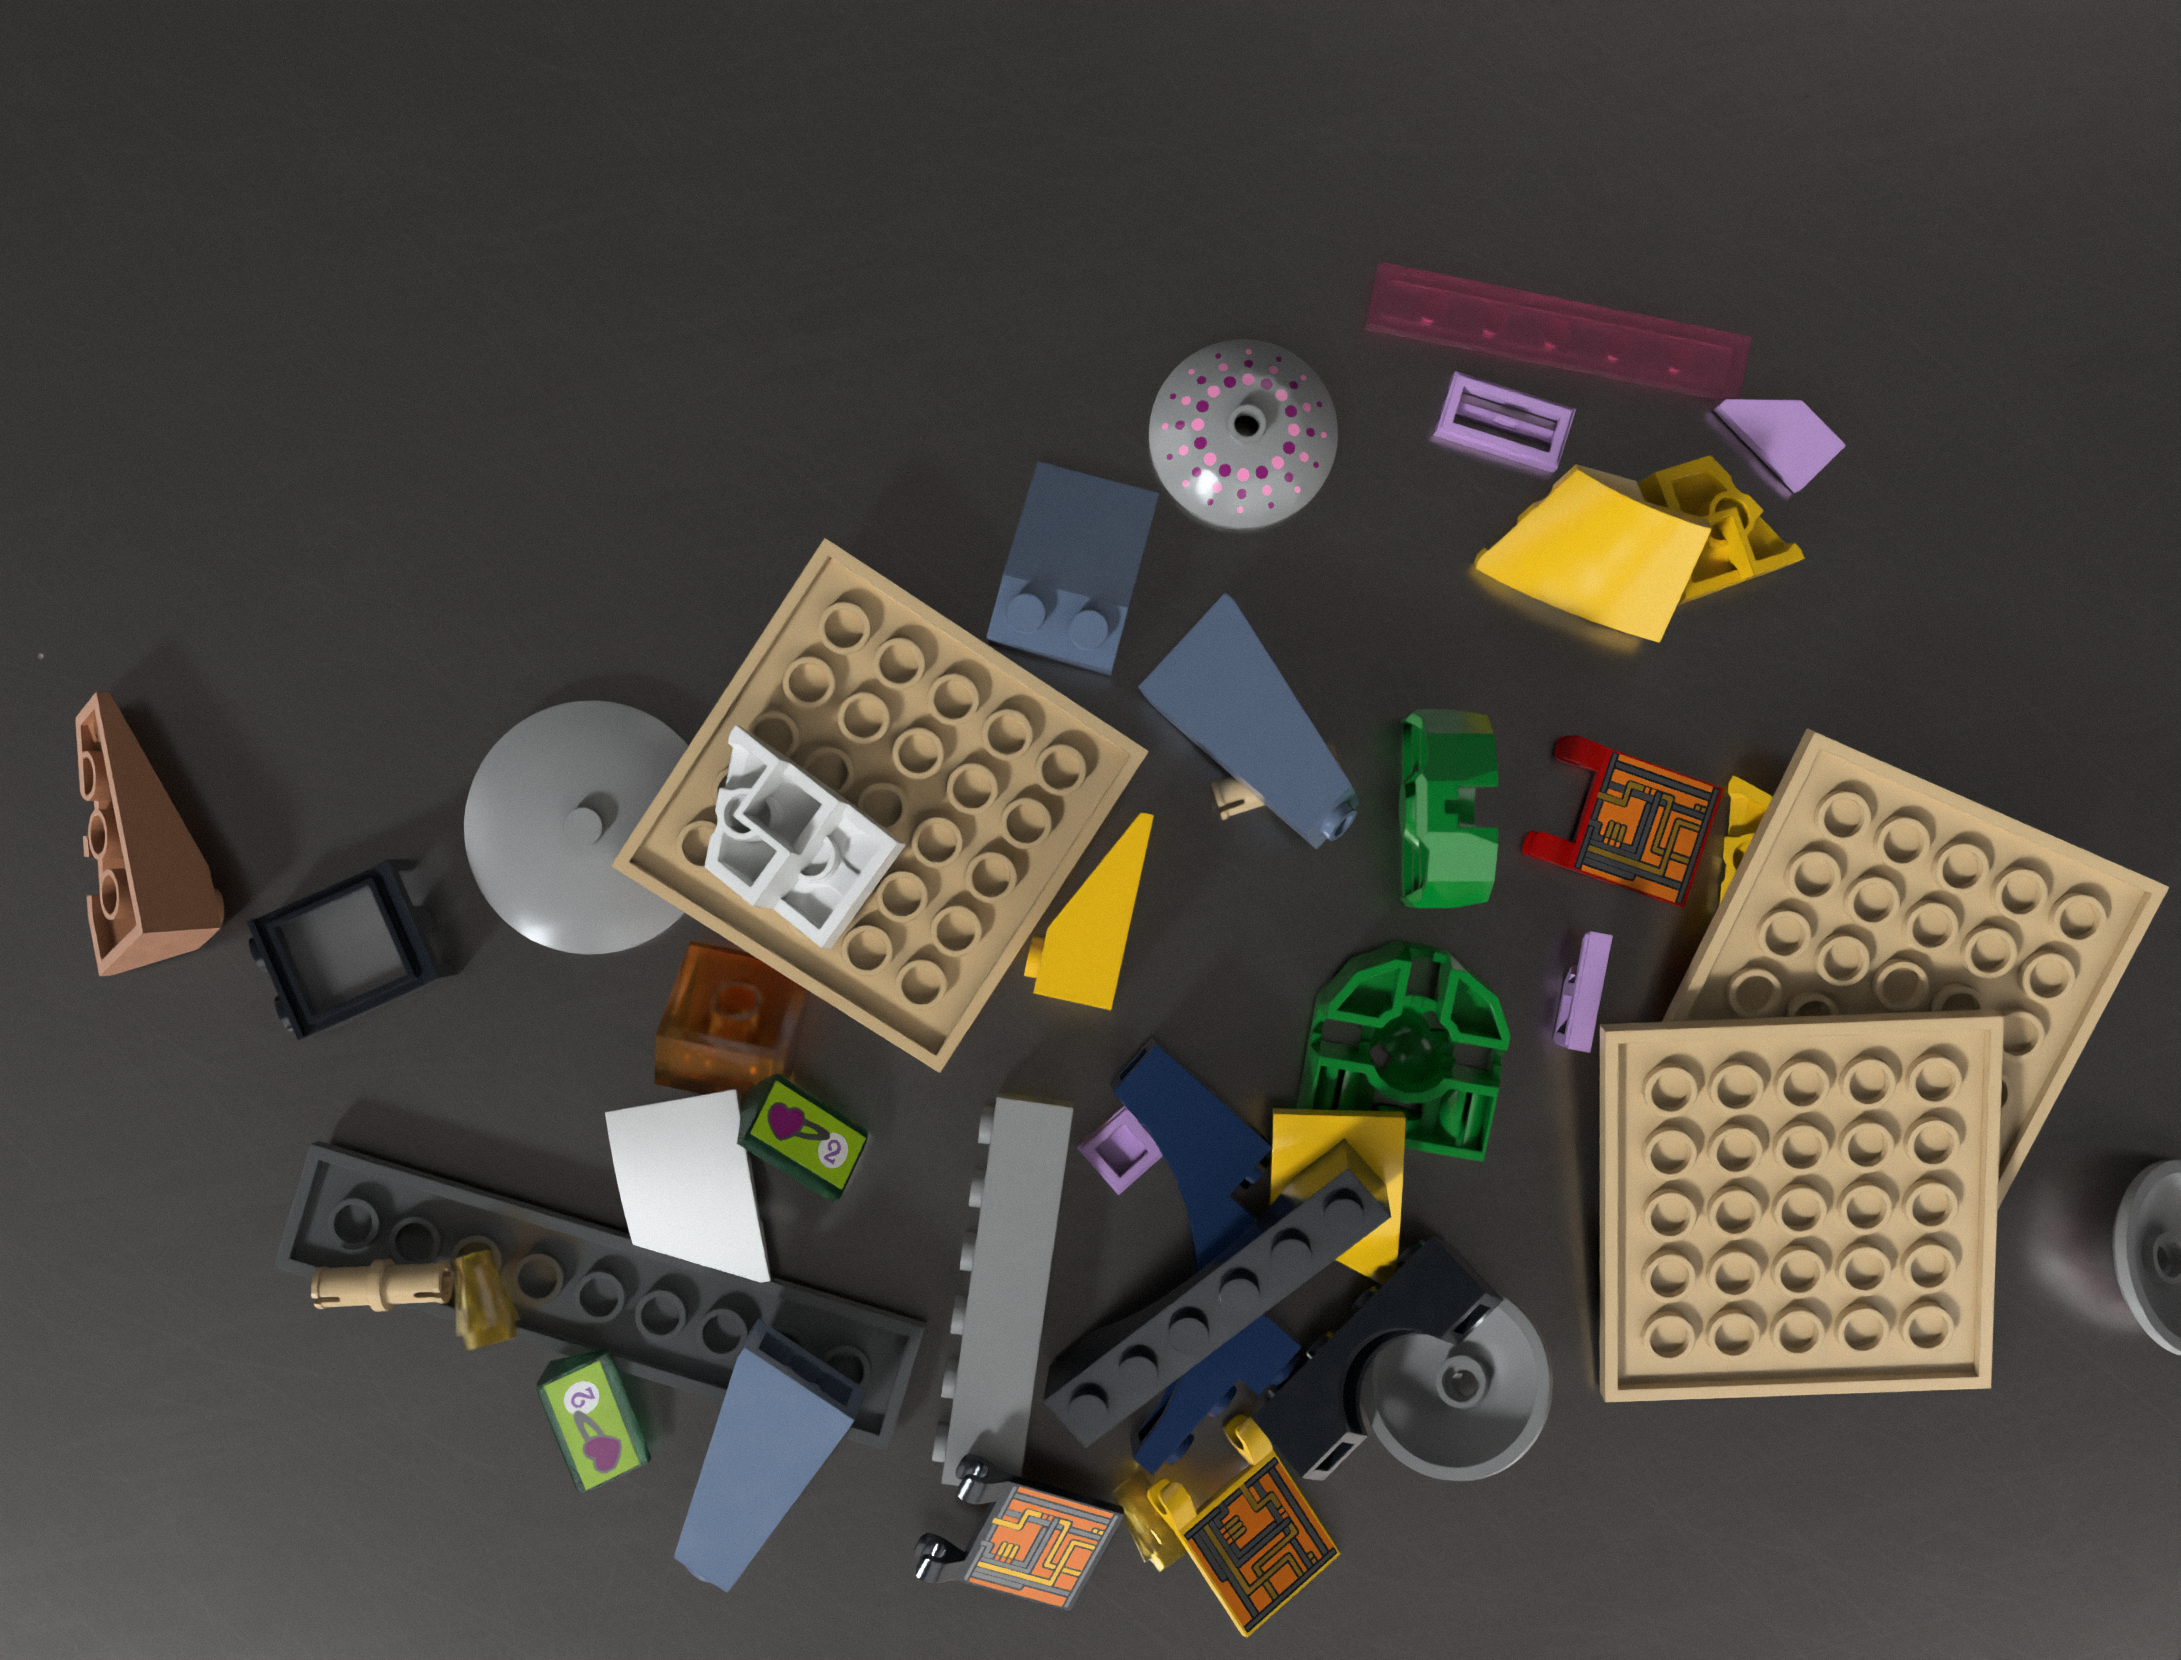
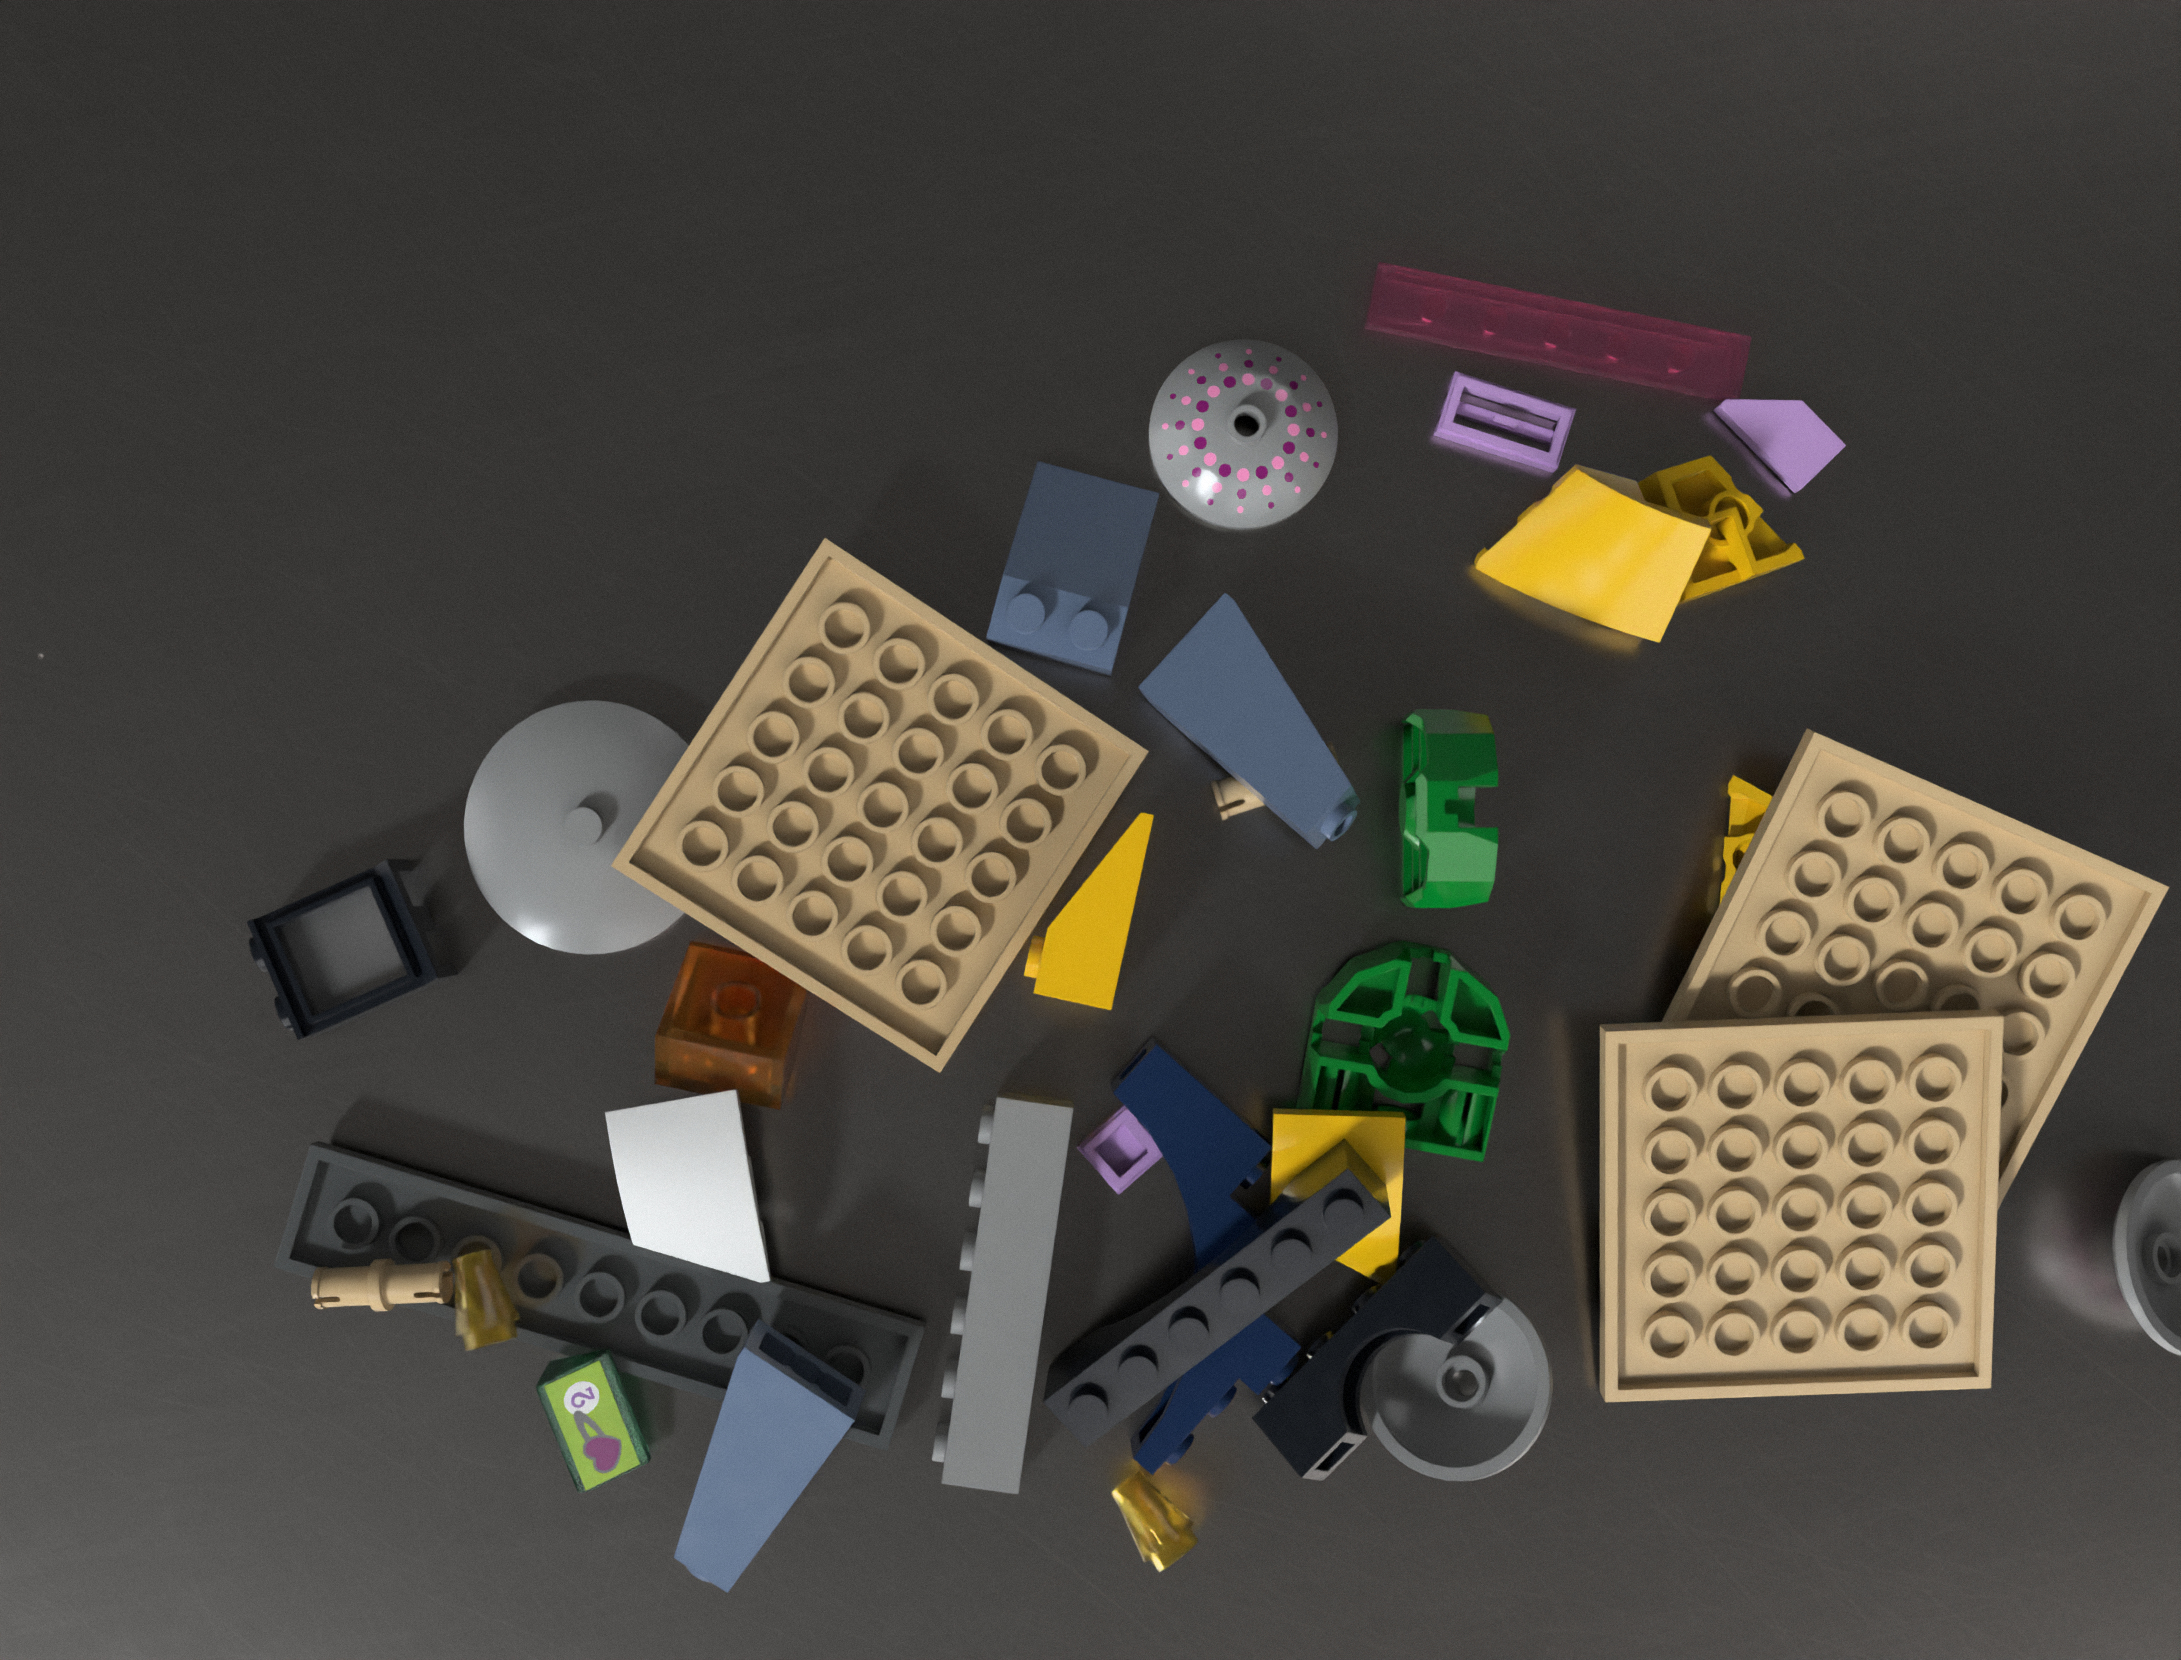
(151, 874): nougat wedge -> none
(795, 842): white slope -> none
(800, 1135): slope -> none
(1029, 1541): flag -> none
(1254, 1535): flag -> none
(1583, 994): lavender tile -> none
(1637, 825): flag -> none

